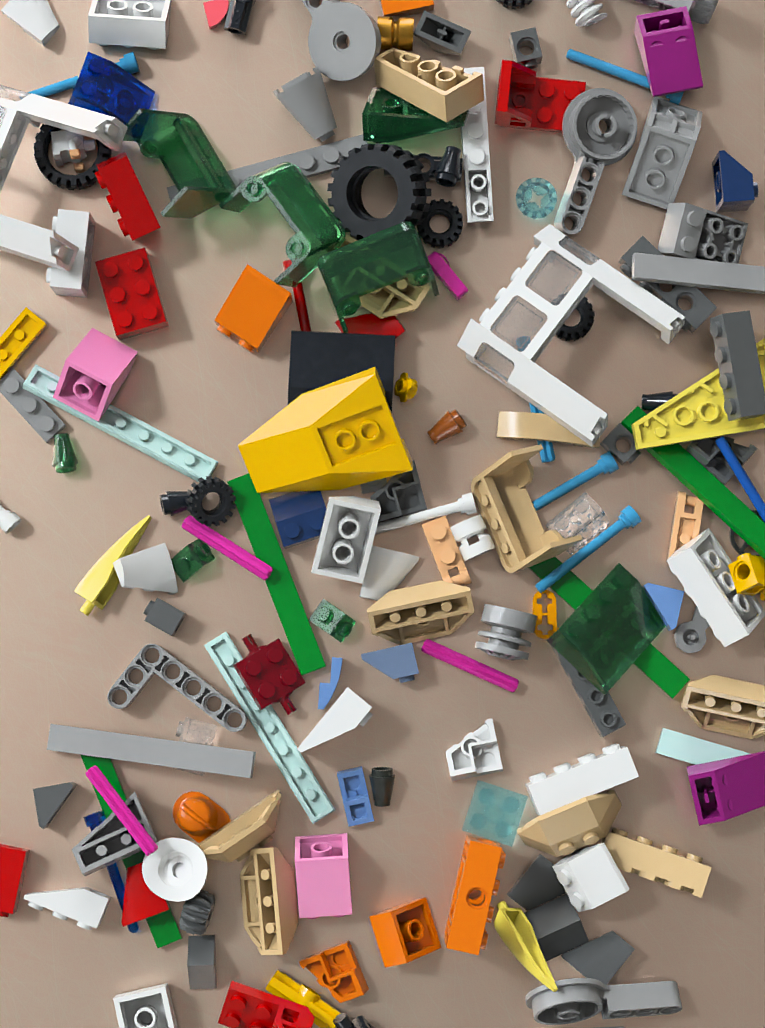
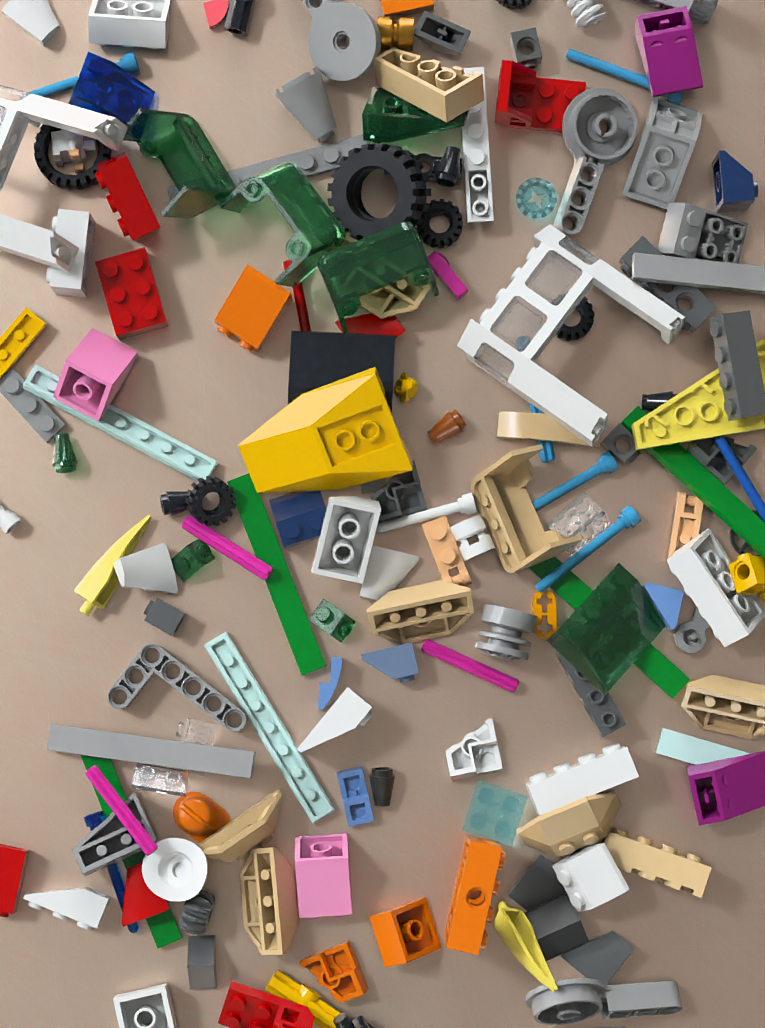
(50, 800): dark grey slope -> none
(160, 779): none -> clear bracket
(269, 674): dark red plate -> none

